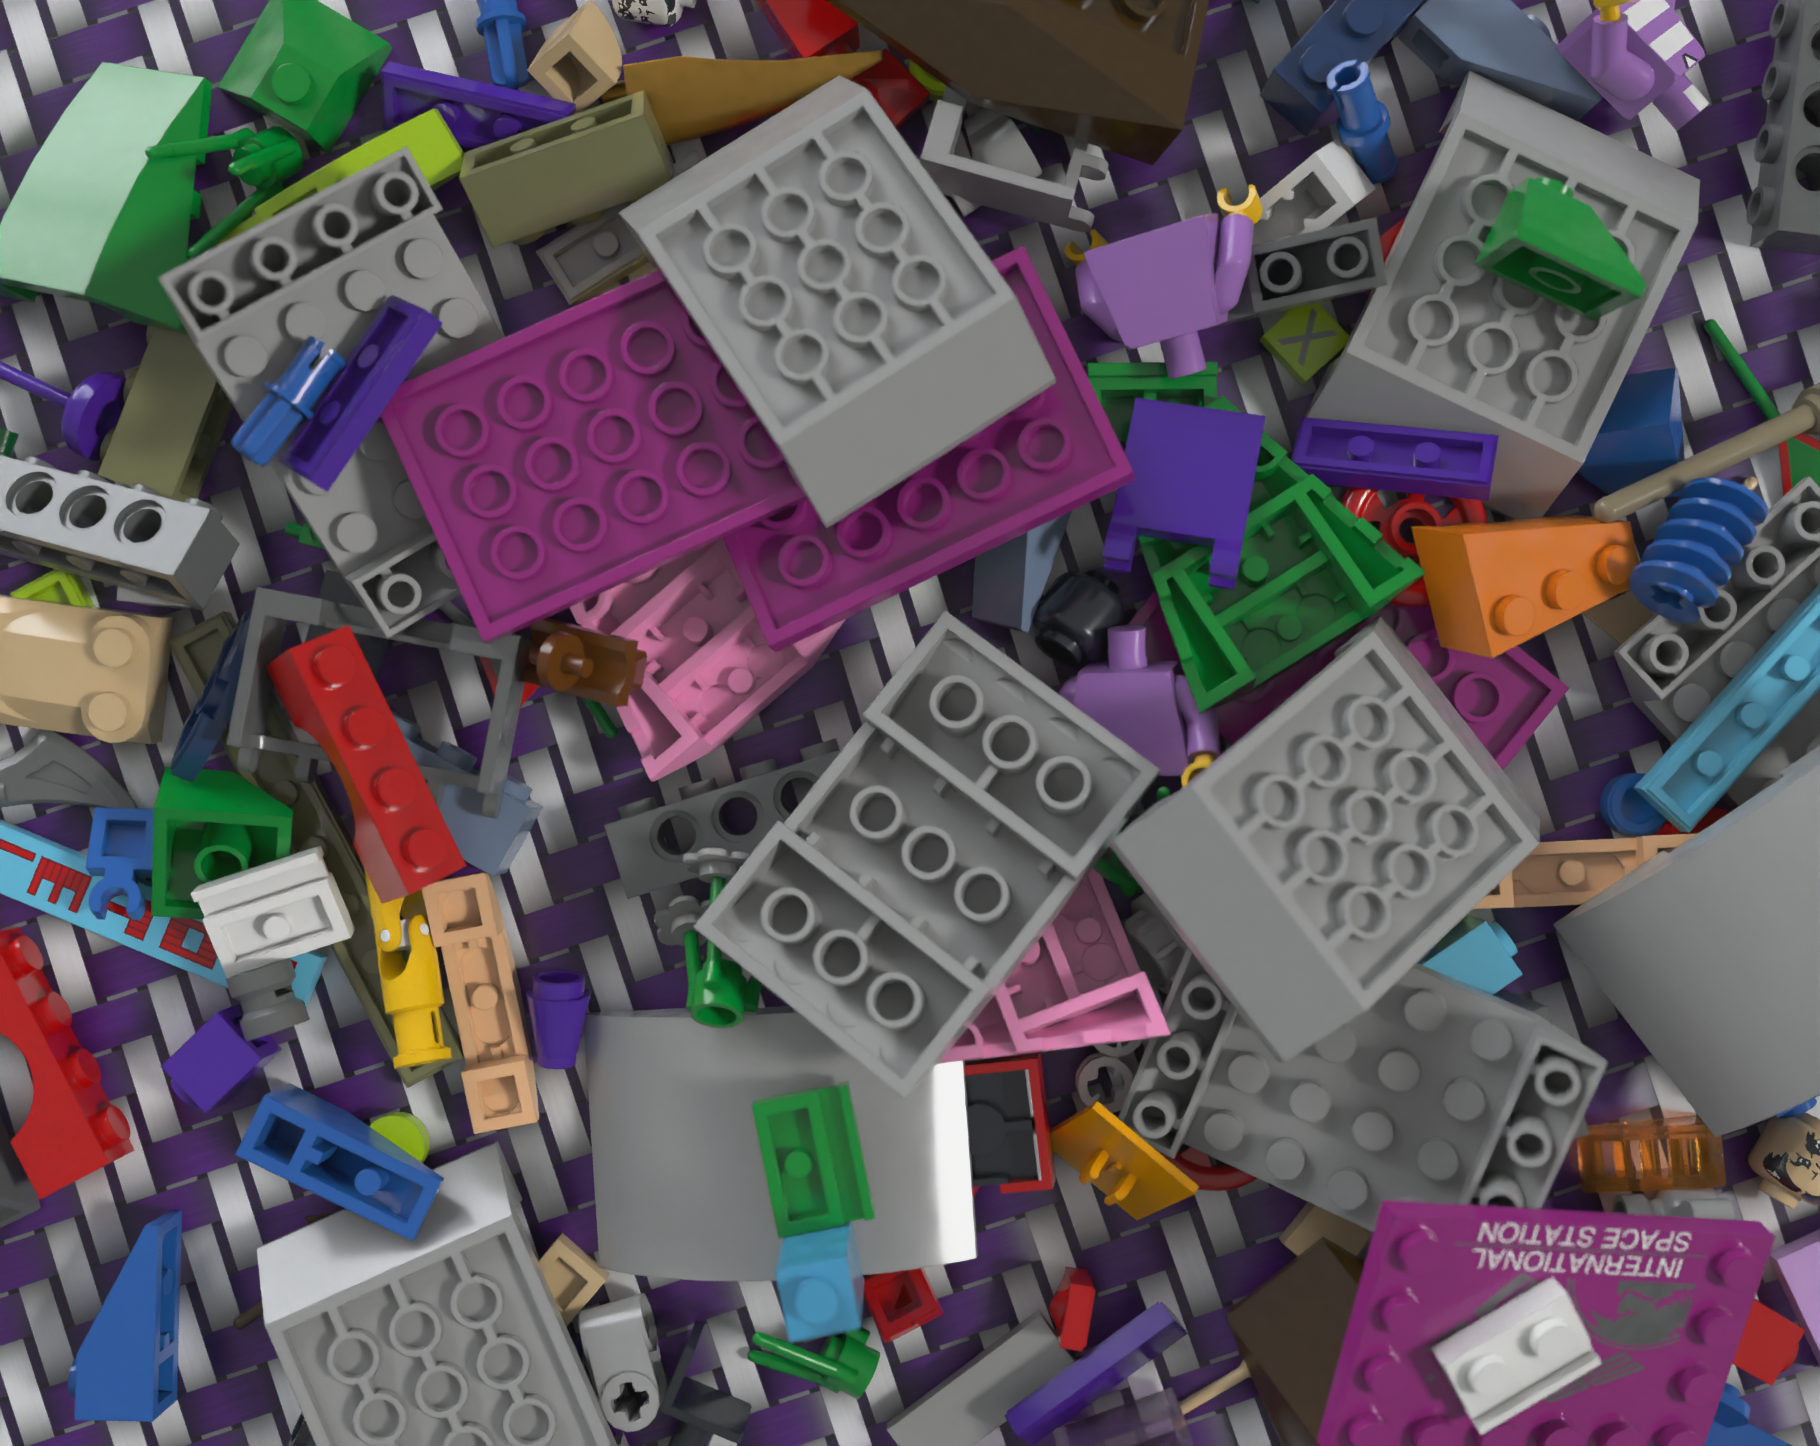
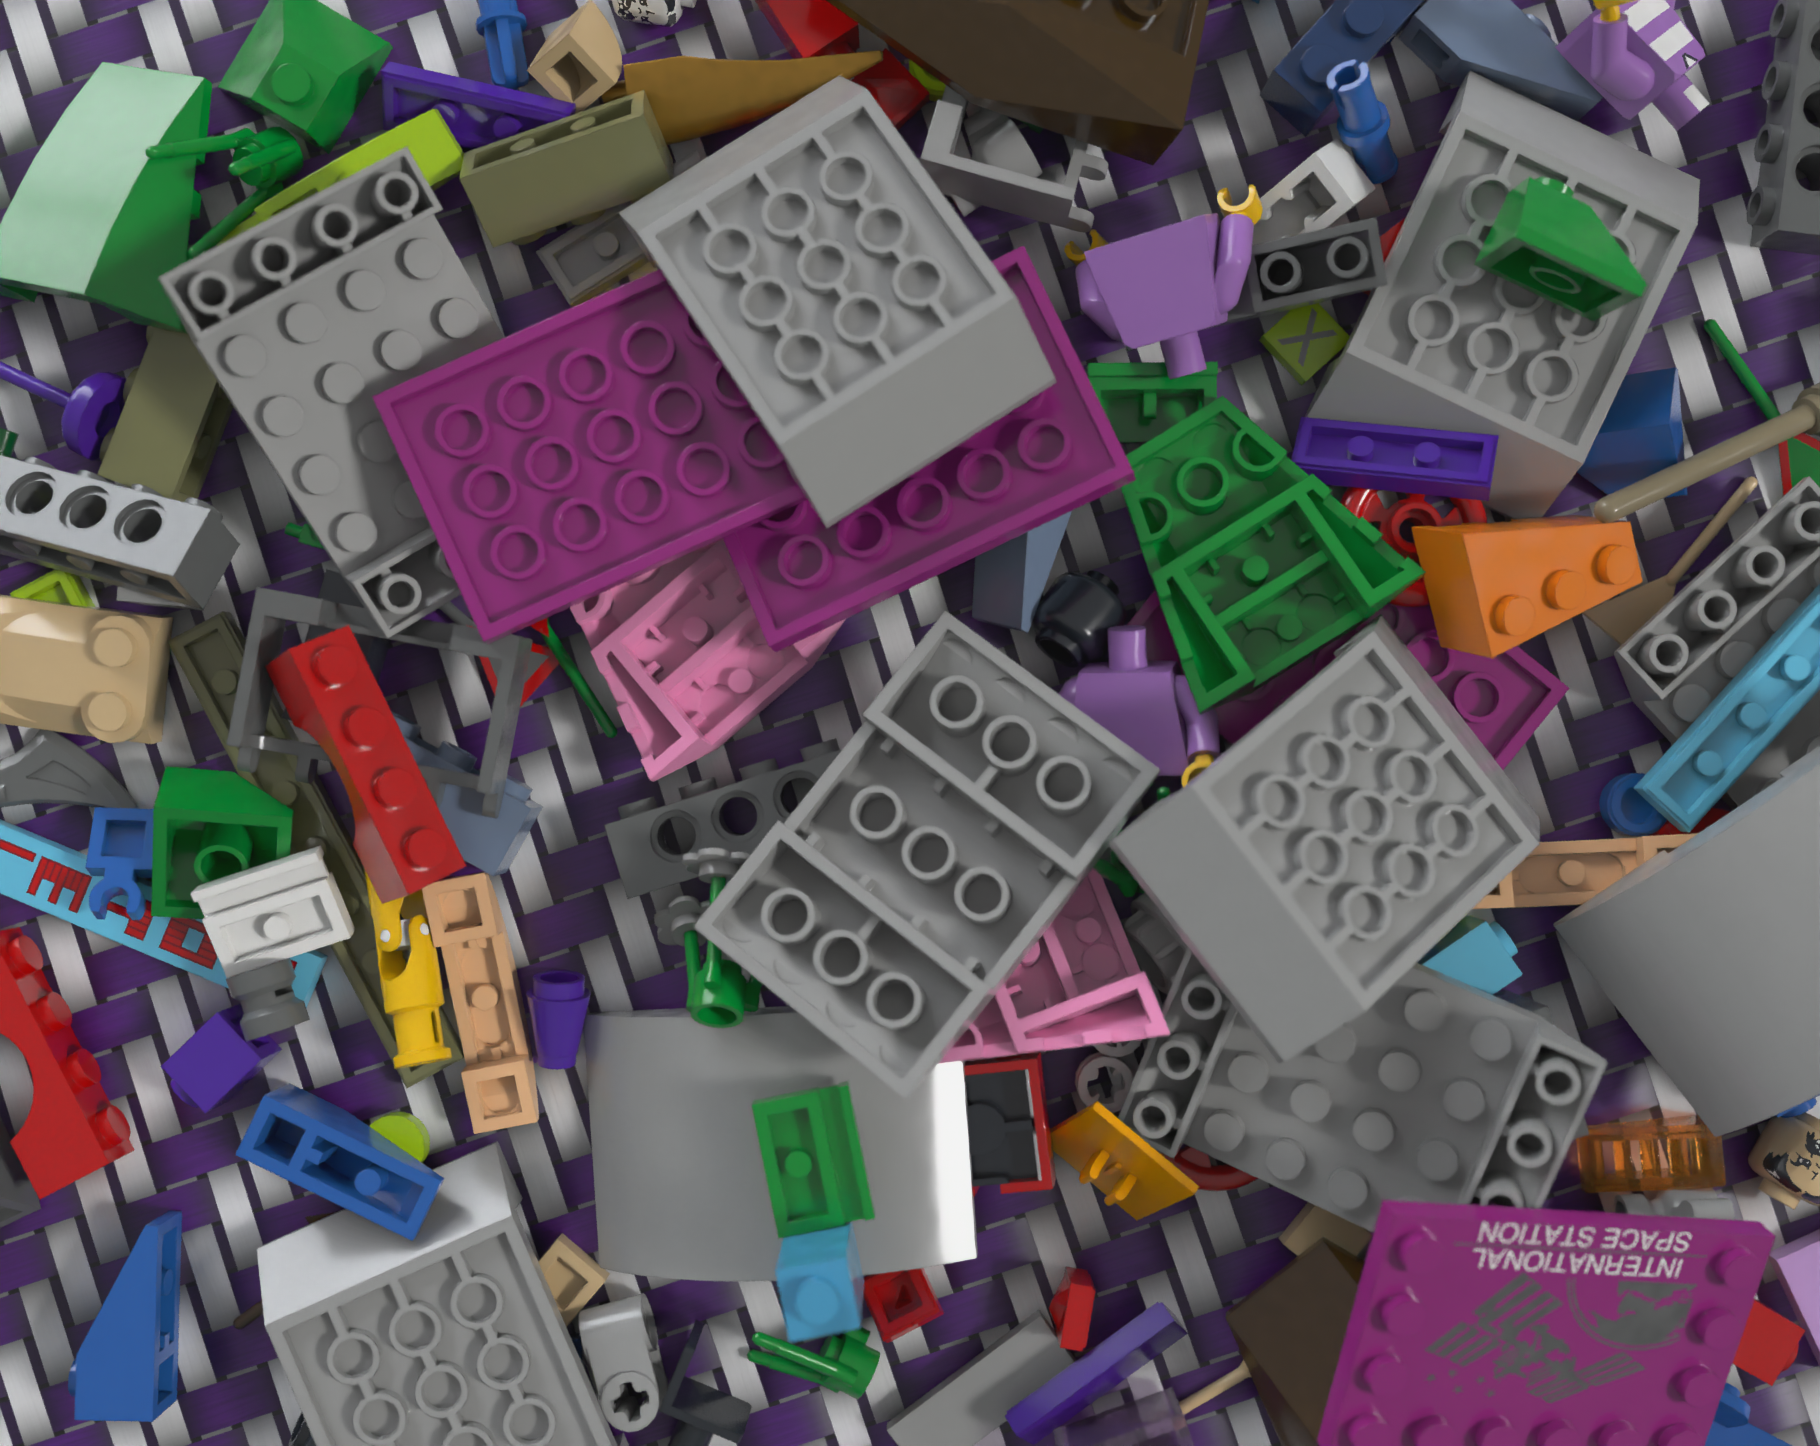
(213, 707): dark blue tile -> none
(287, 402): blue axle -> none
(360, 392): dark purple tile -> none
(584, 662): reddish brown hips -> none
(1189, 485): dark purple flag -> none
(1516, 1355): white plate -> none
(1697, 548): blue piece -> none

